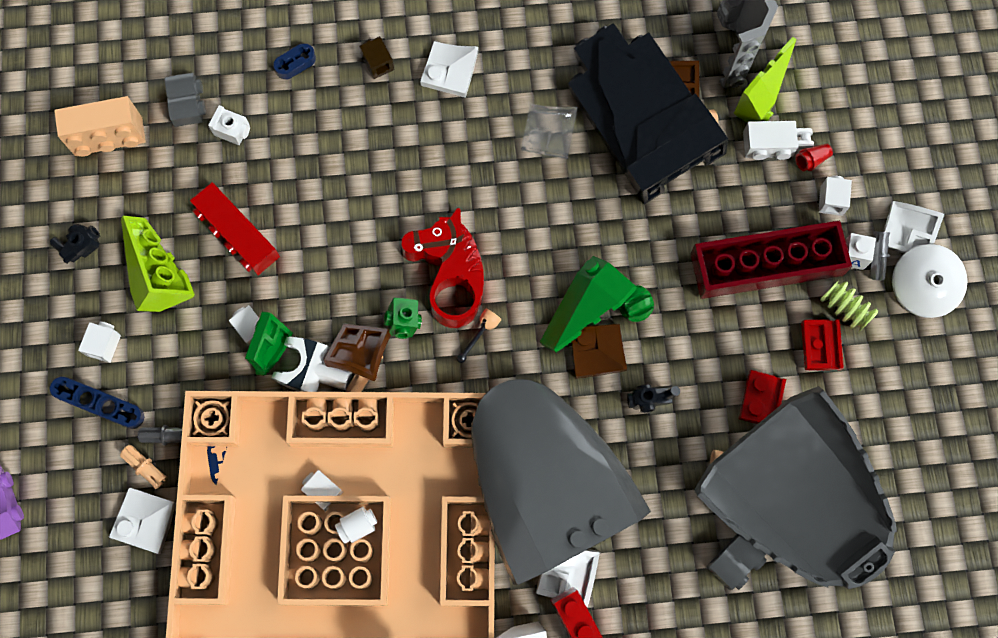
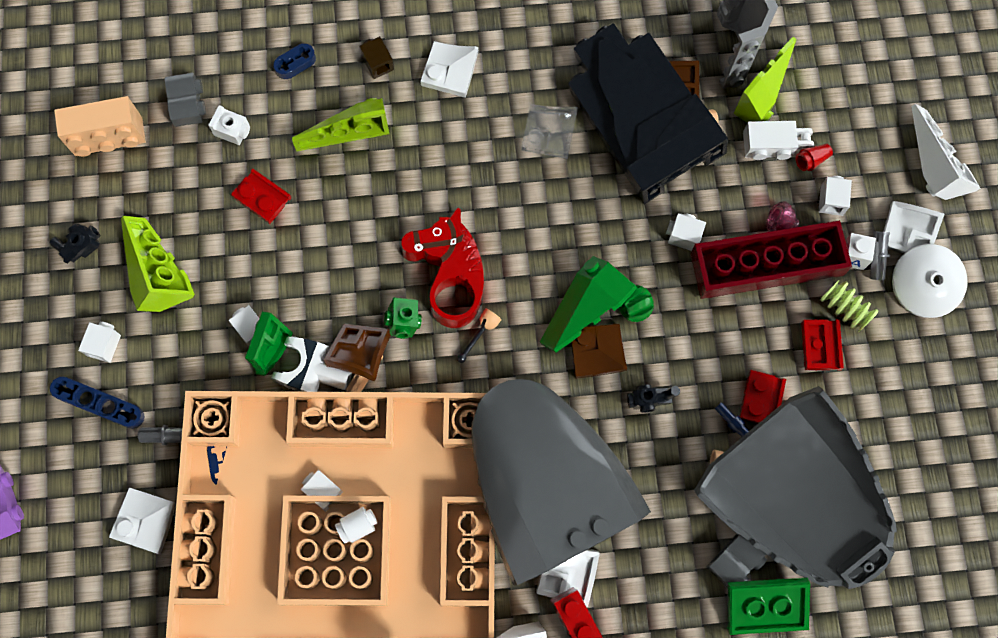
(143, 466): light nougat axle -> none
(234, 228): red brick -> none
(261, 196): none -> red plate
(355, 123): none -> lime wedge
(685, 231): none -> white brick
(735, 423): none -> dark blue bar
(768, 606): none -> green tile
(781, 217): none -> clear pink brick
(941, 170): none -> white wedge

